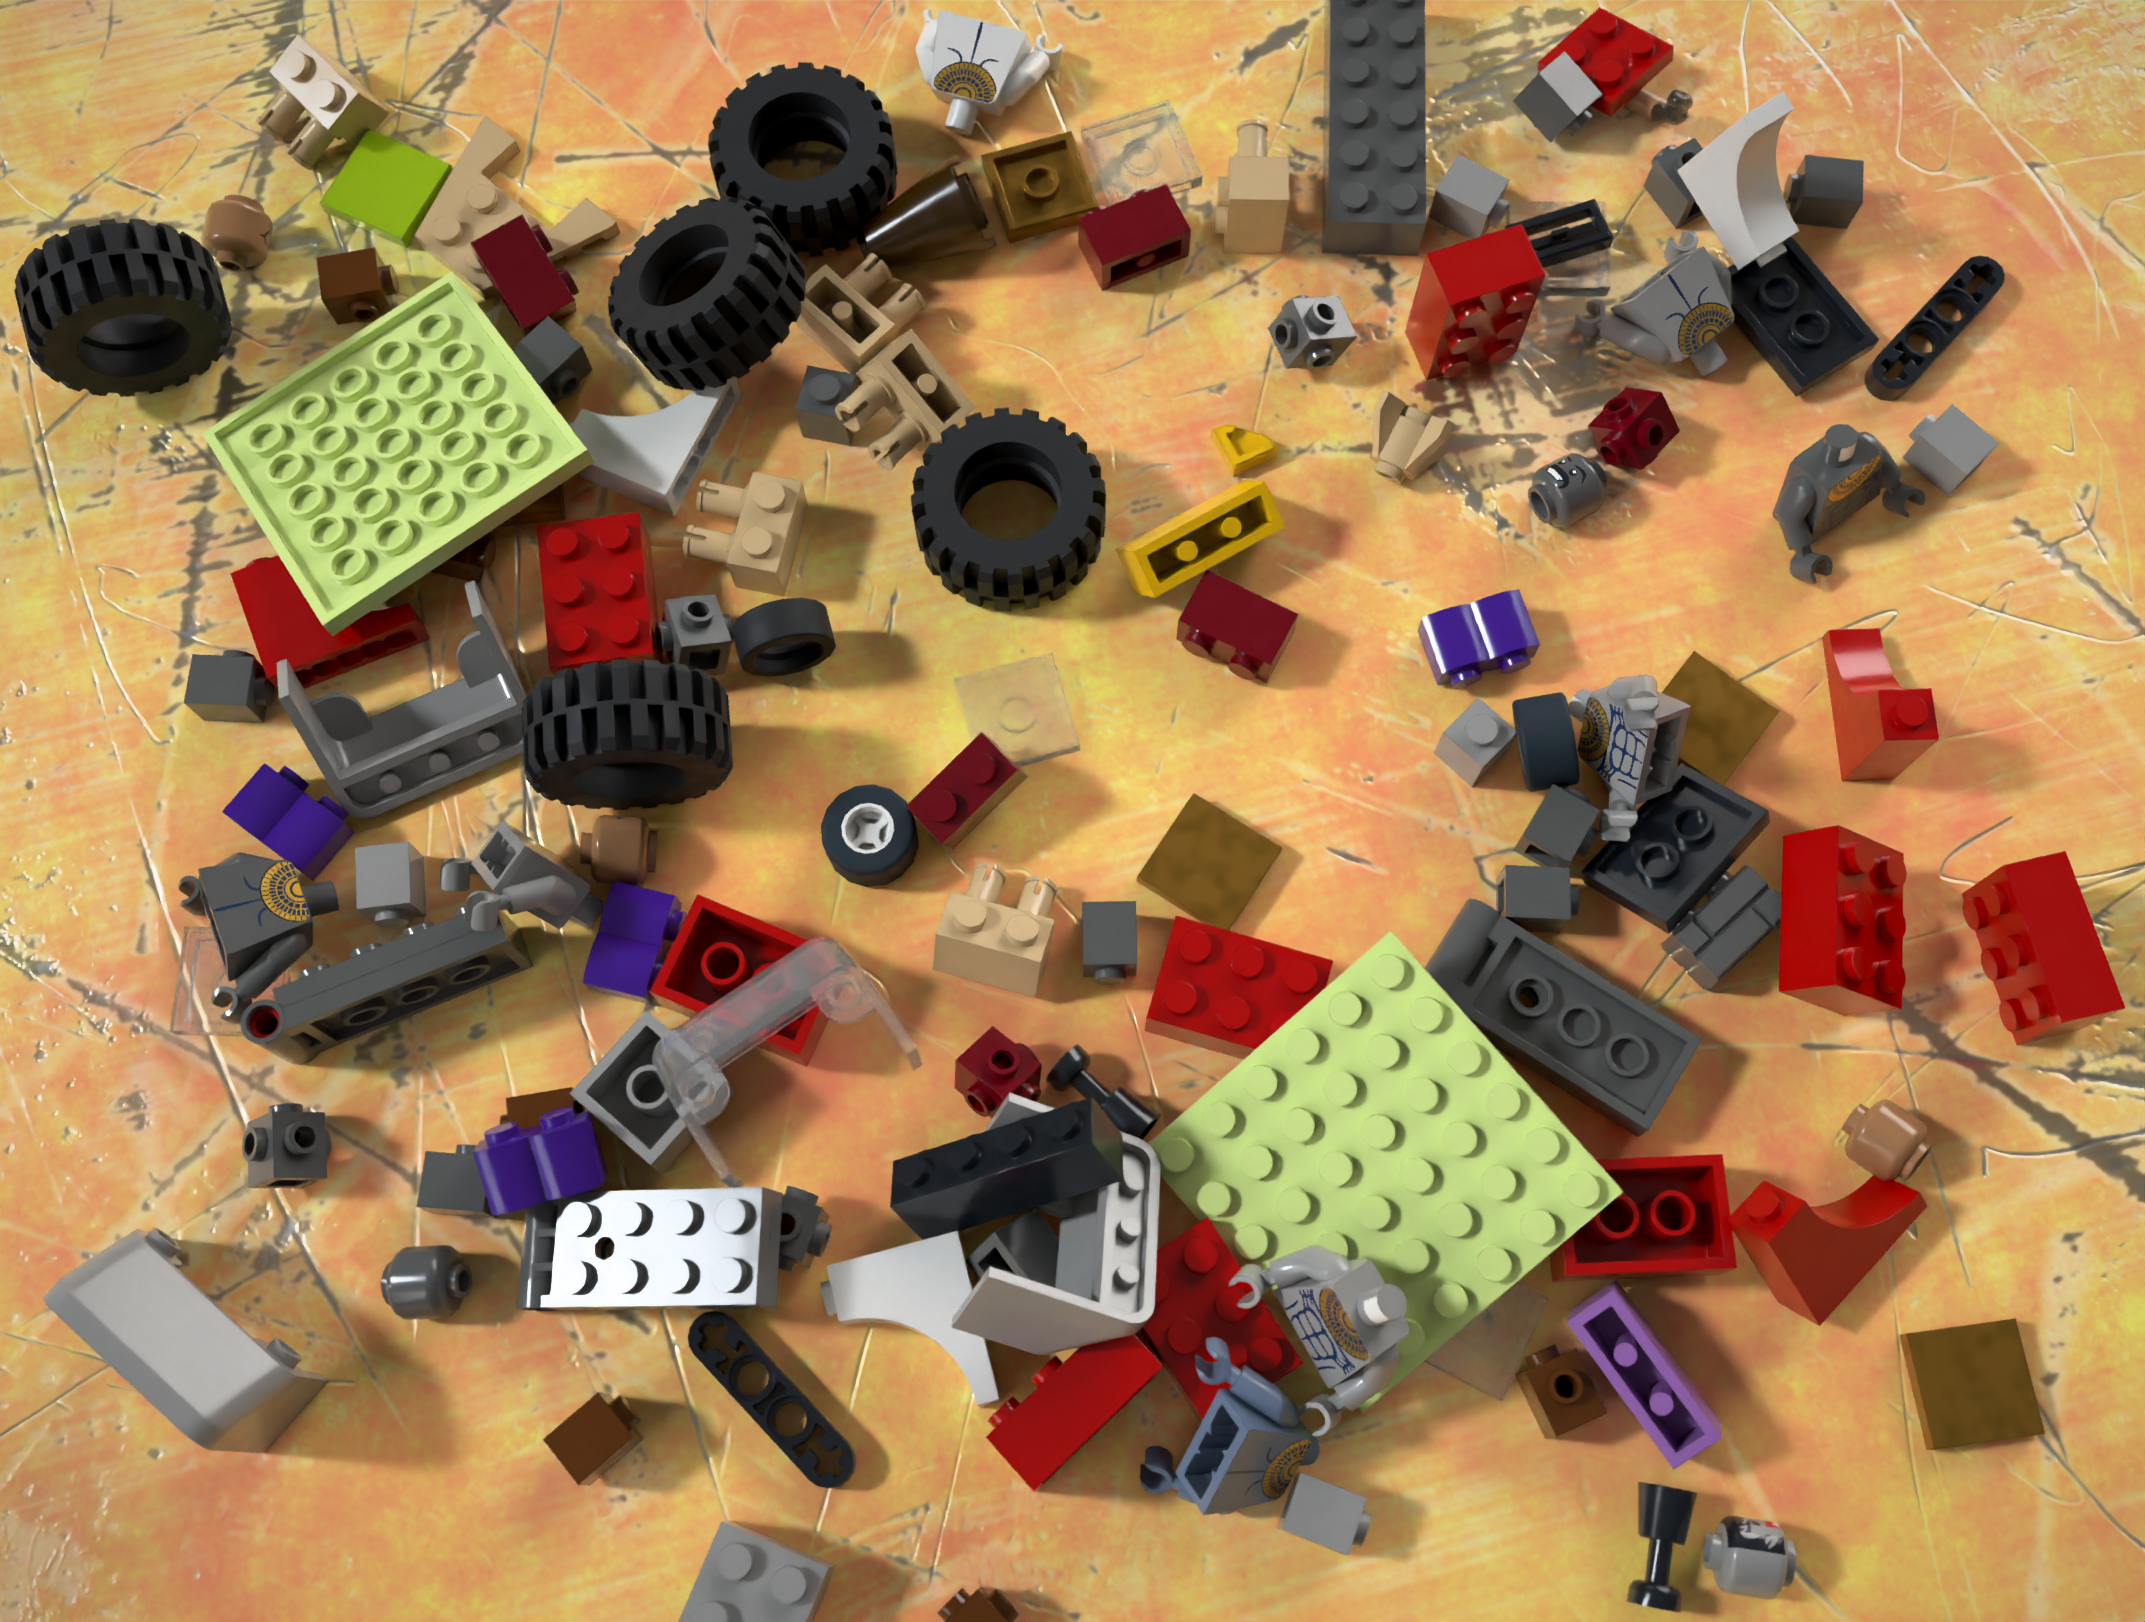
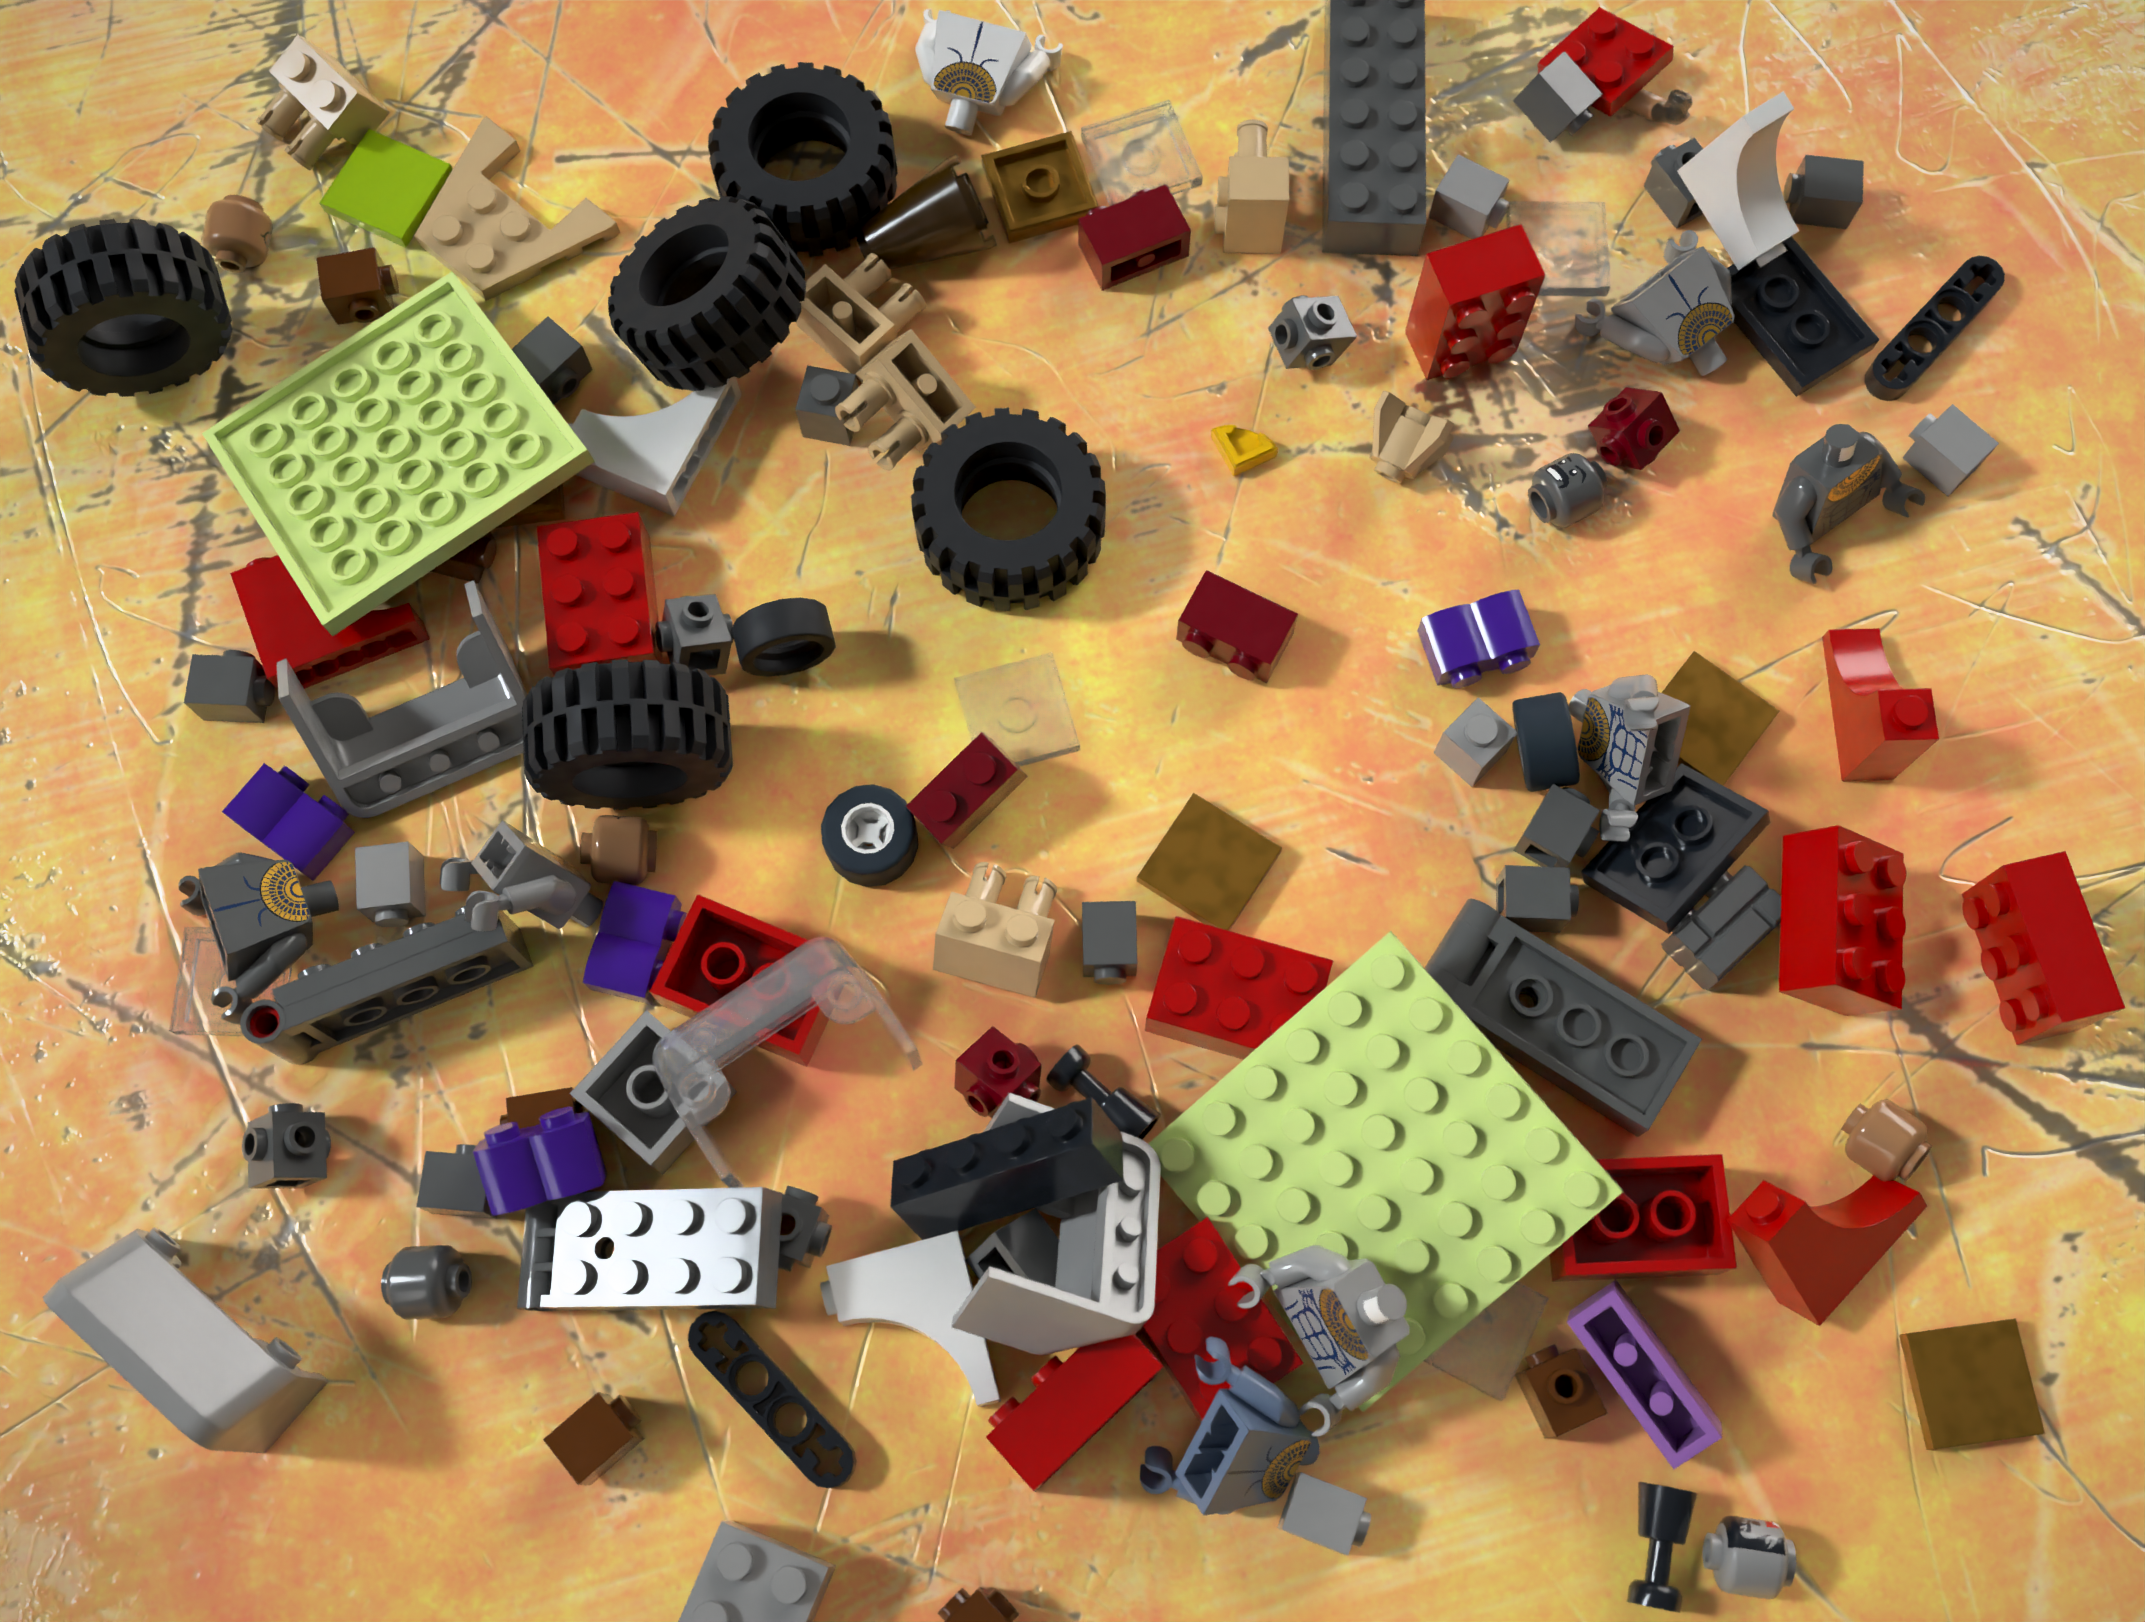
(524, 275): dark red brick -> none
(766, 535): tan brick -> none
(1200, 538): yellow brick -> none
(1568, 242): black tile -> none

